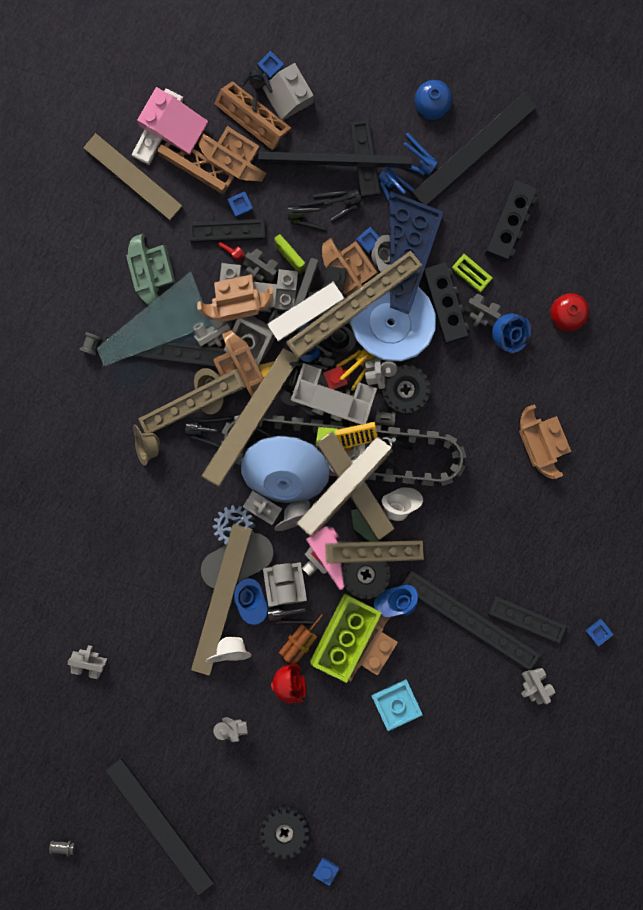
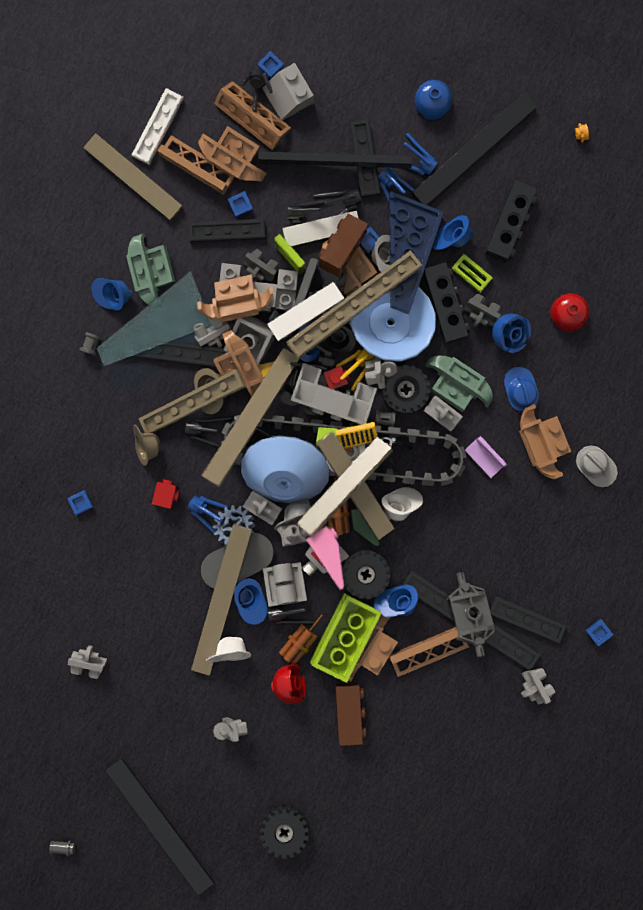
(80, 502): none -> blue tile
(110, 293): none -> blue piece
(165, 494): none -> red brick
(172, 121): bright pink slope -> none
(198, 506): none -> blue plant
(237, 253): red hand -> none
(292, 535): none -> light grey hips
(313, 230): none -> white tile
(325, 871): blue plate -> none
(340, 519): none -> dark orange piece
(342, 245): none -> reddish brown brick
(350, 714): none -> reddish brown brick
(373, 551): dark tan tile -> none
(397, 705): medium azure tile -> none
(423, 646): none -> medium nougat fence
(443, 413): none -> light grey hips
(453, 234): none -> blue piece
(458, 382): none -> sand green plate
(471, 629): none -> dark grey plate
(485, 457): none -> lavender panel
(521, 388): none -> blue piece
(582, 132): none -> light orange plate
(596, 466): none -> light grey piece

